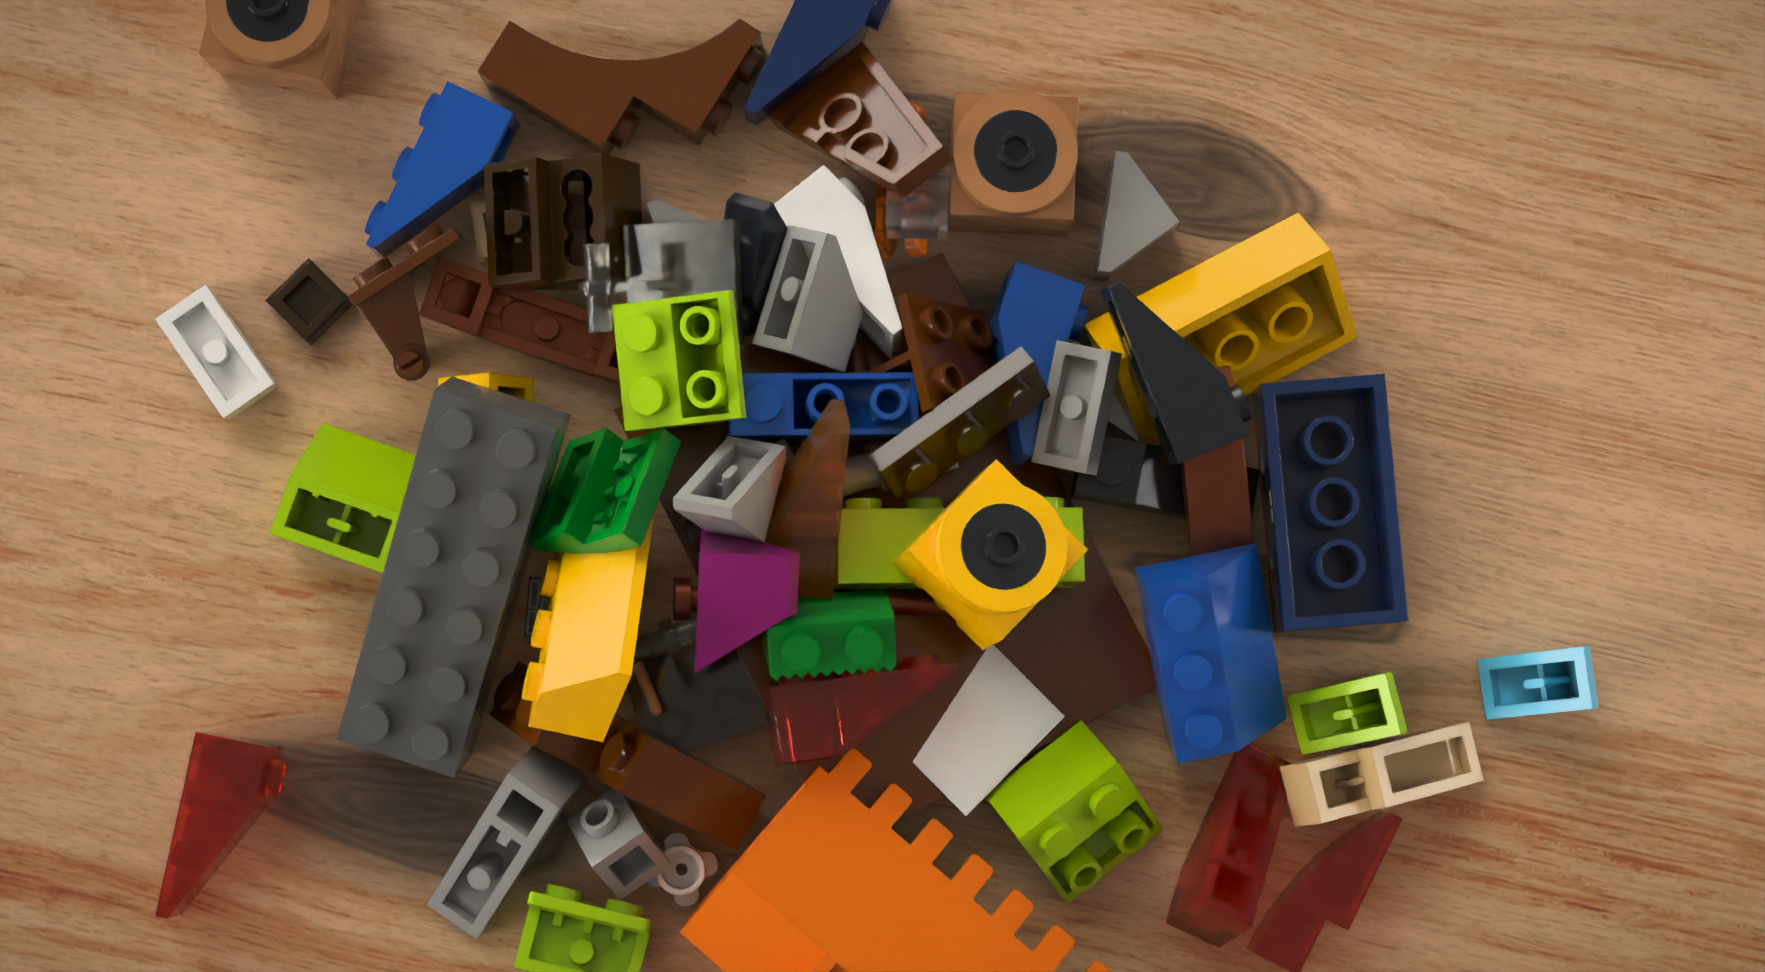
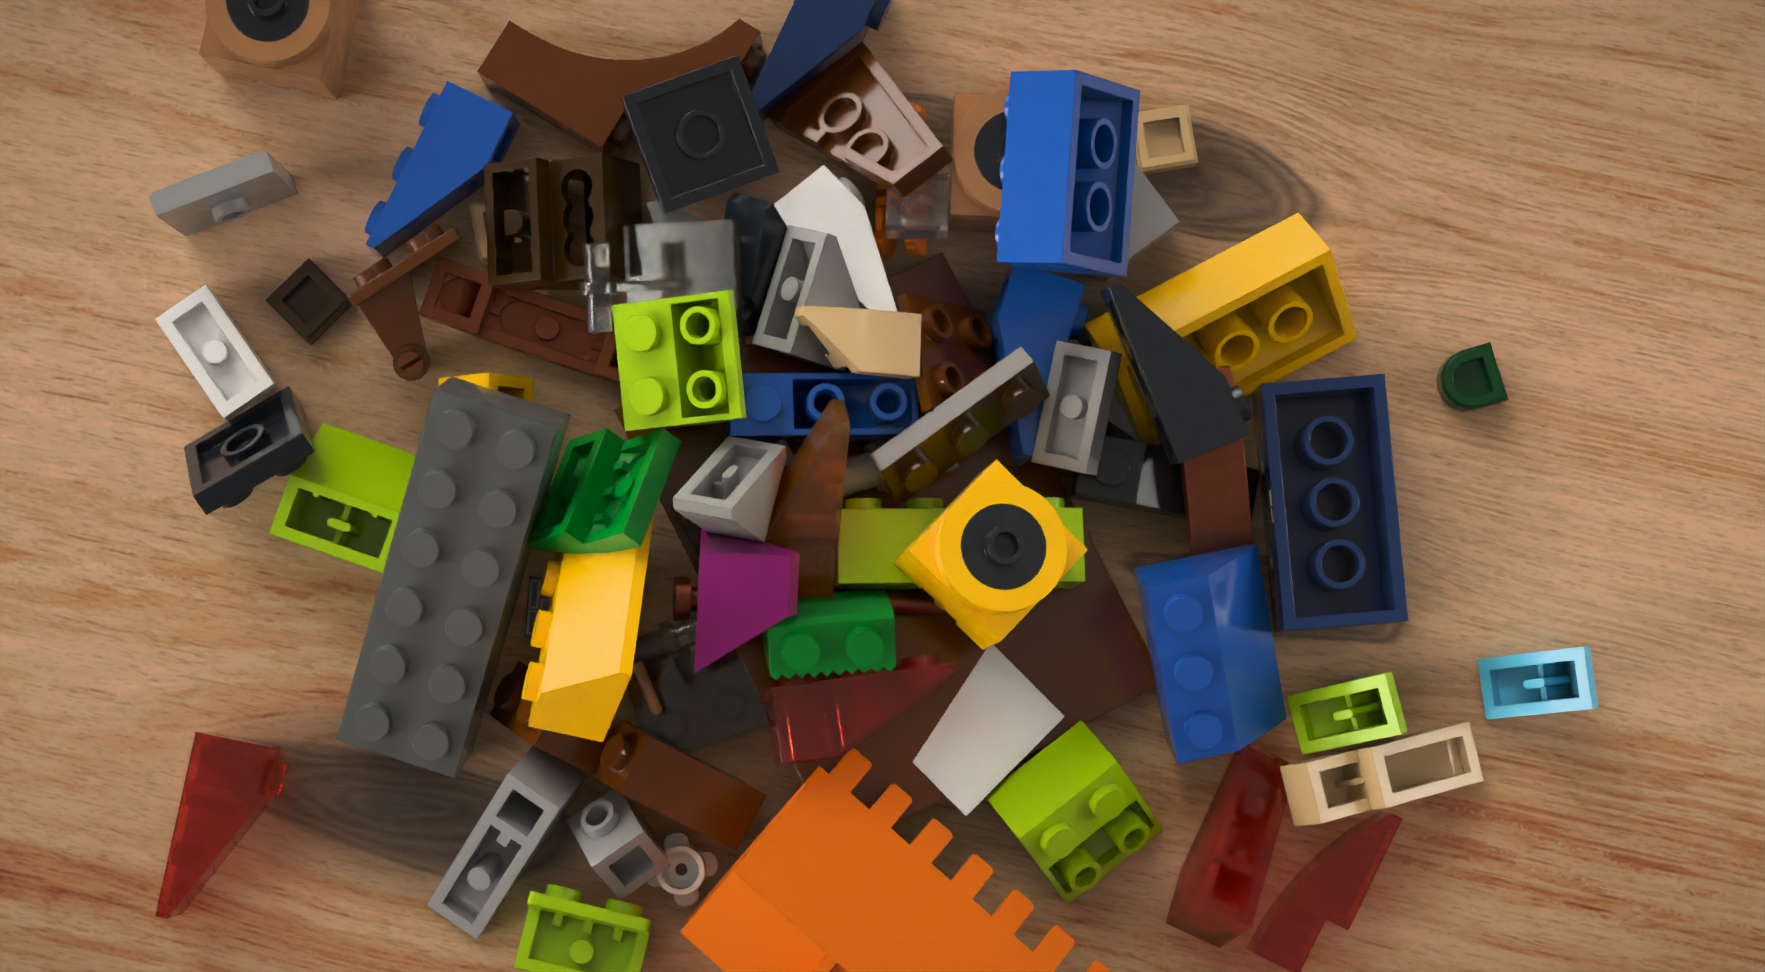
(223, 193): none -> light grey plate
(248, 451): none -> black plate
(699, 134): none -> black plate
(867, 339): none -> tan slope
(1067, 173): none -> blue slope
(1165, 140): none -> tan tile
(1471, 379): none -> dark green tile

